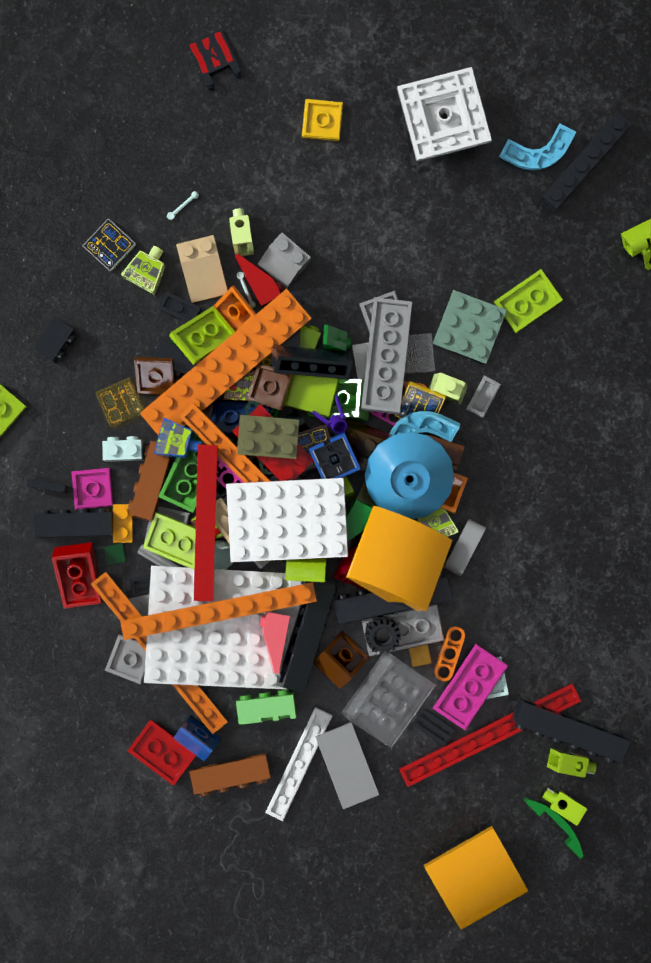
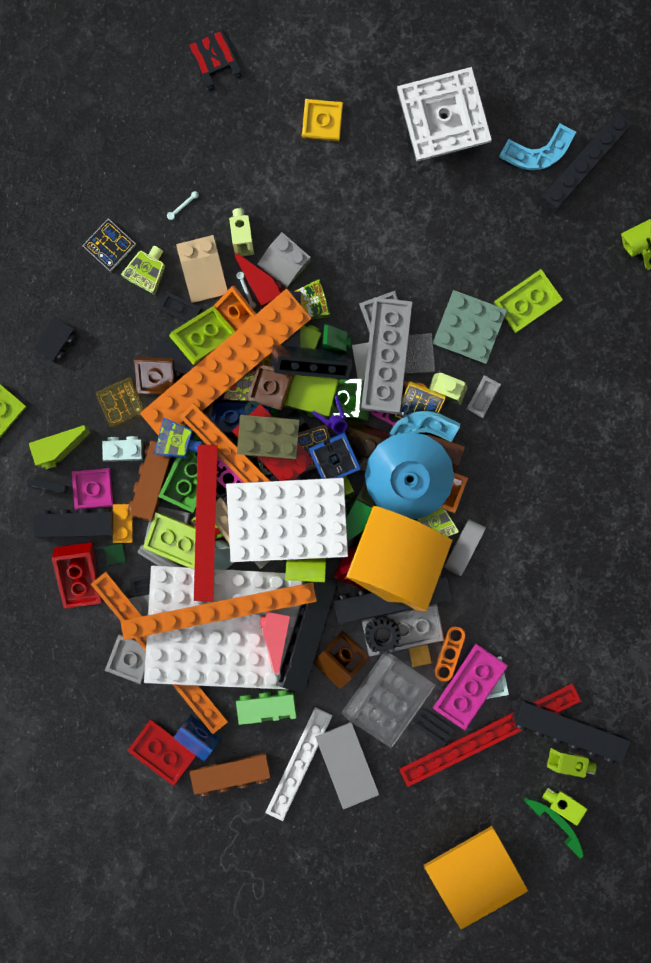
(55, 448): none -> lime slope
(314, 300): none -> torso

